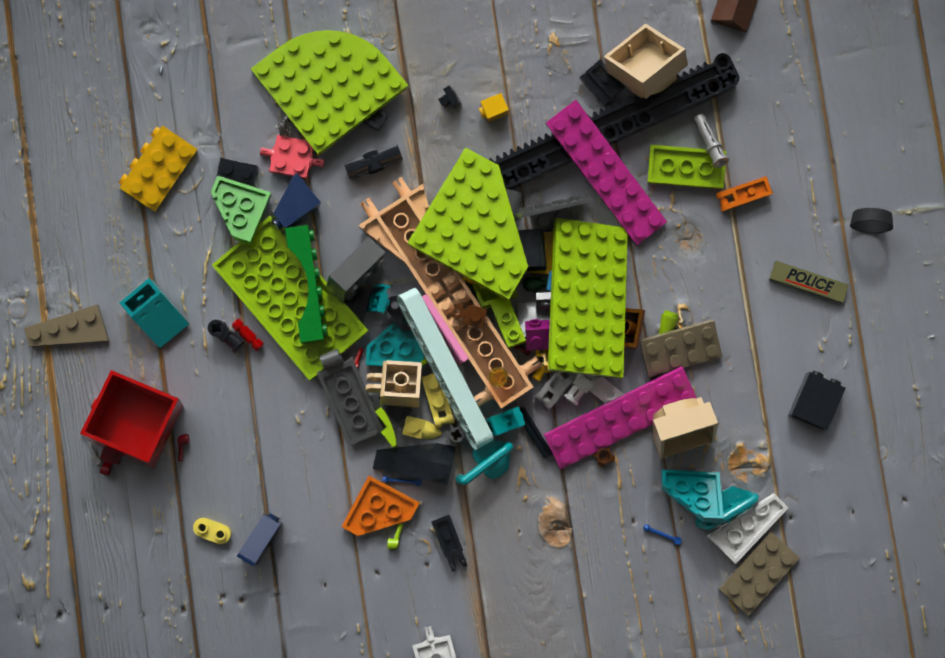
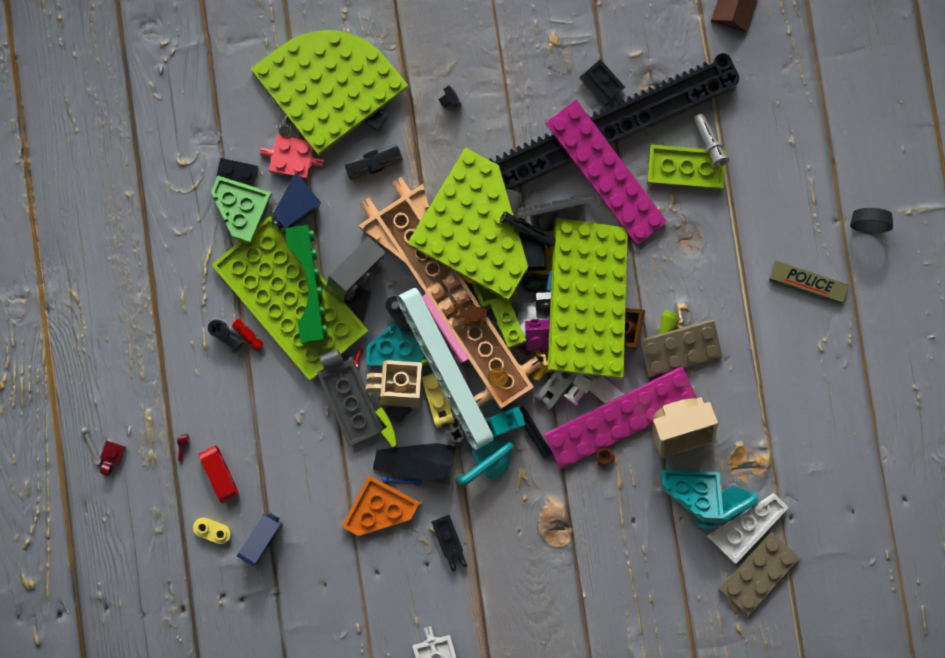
(76, 327): dark tan wing -> none
(132, 419): red container -> none
(154, 312): teal slope -> none
(157, 167): yellow bracket -> none
(218, 474): none -> red beam
(379, 299): teal plate -> none
(394, 543): lime hand -> none
(420, 428): light yellow plate -> none
(493, 108): yellow brick -> none
(531, 231): none -> black pin
(646, 61): tan container -> none
(677, 540): blue hinge -> none
(744, 193): orange plate -> none
(817, 400): black brick -> none

